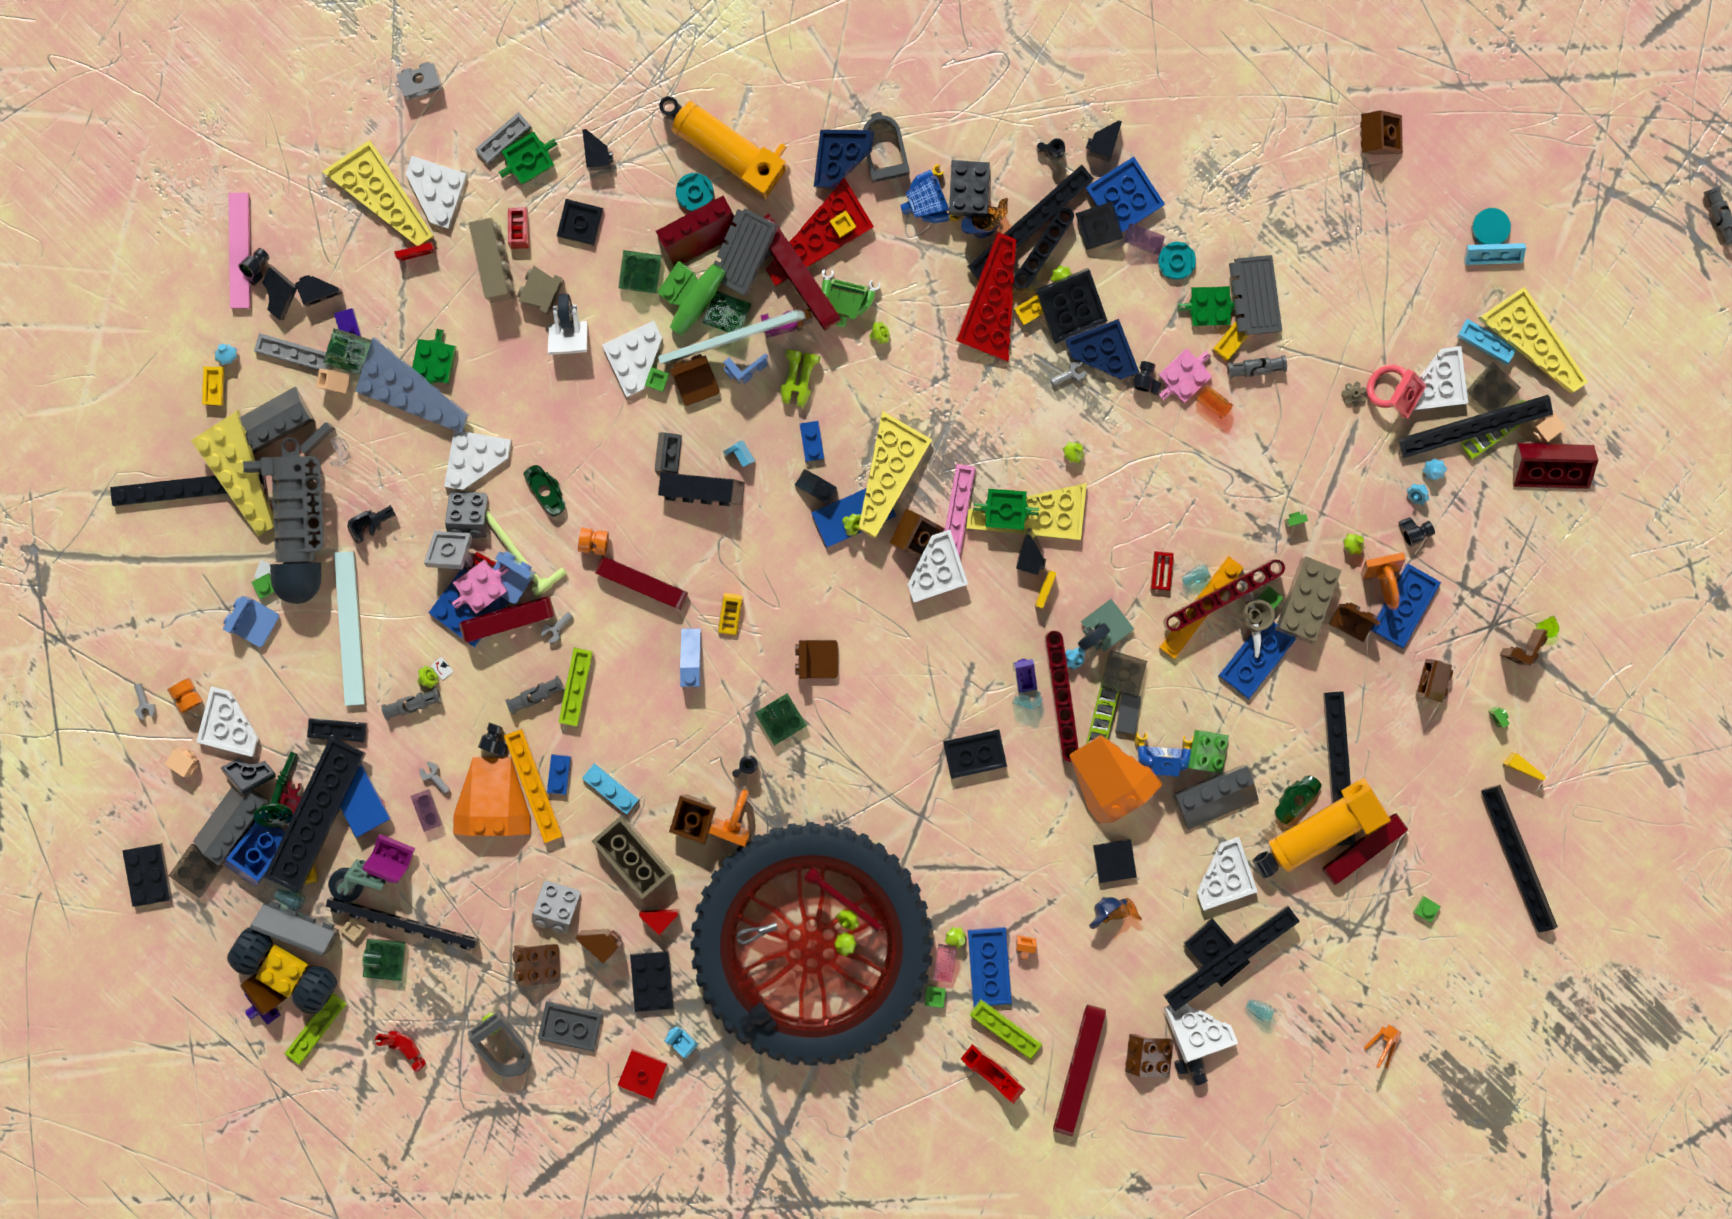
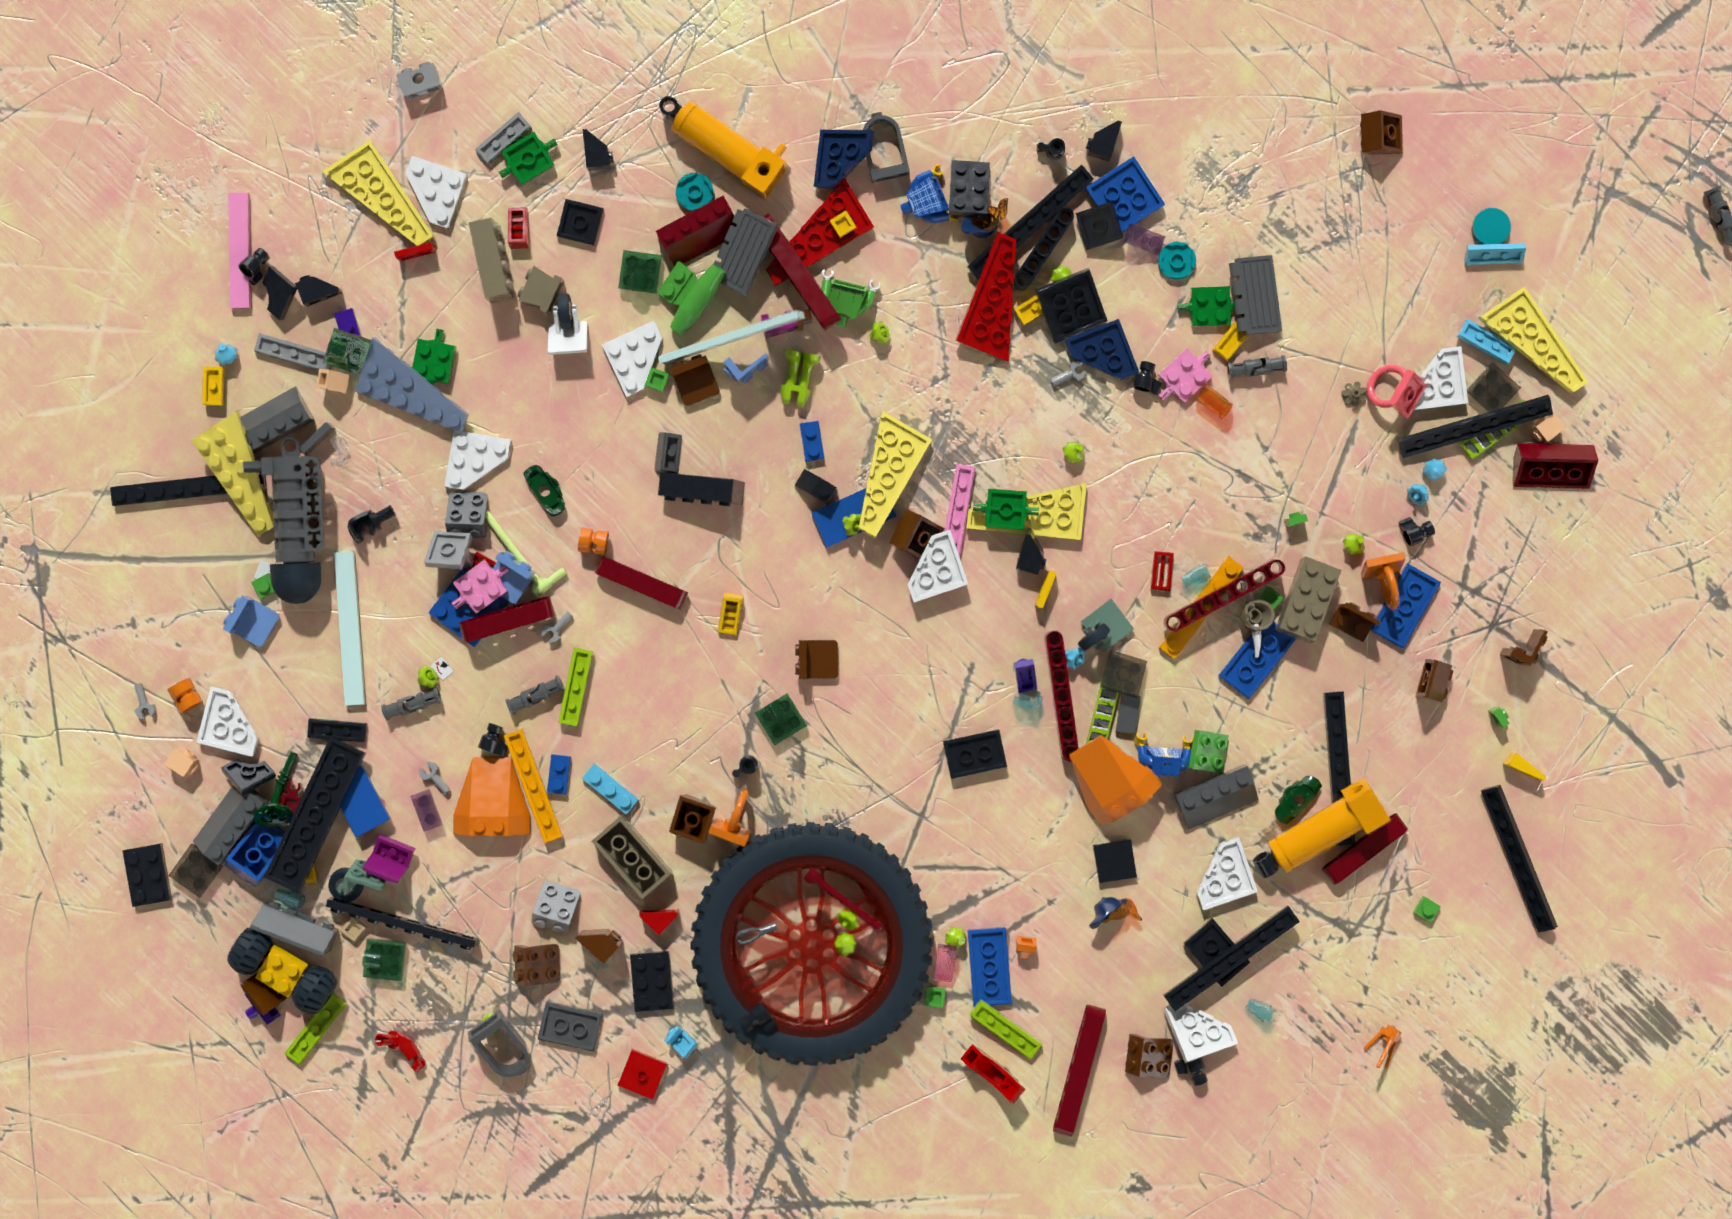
(690, 658): slope -> none
(726, 312): clear green plate -> none
(742, 453): medium azure tile -> none
(1549, 624): clear neon green tile -> none

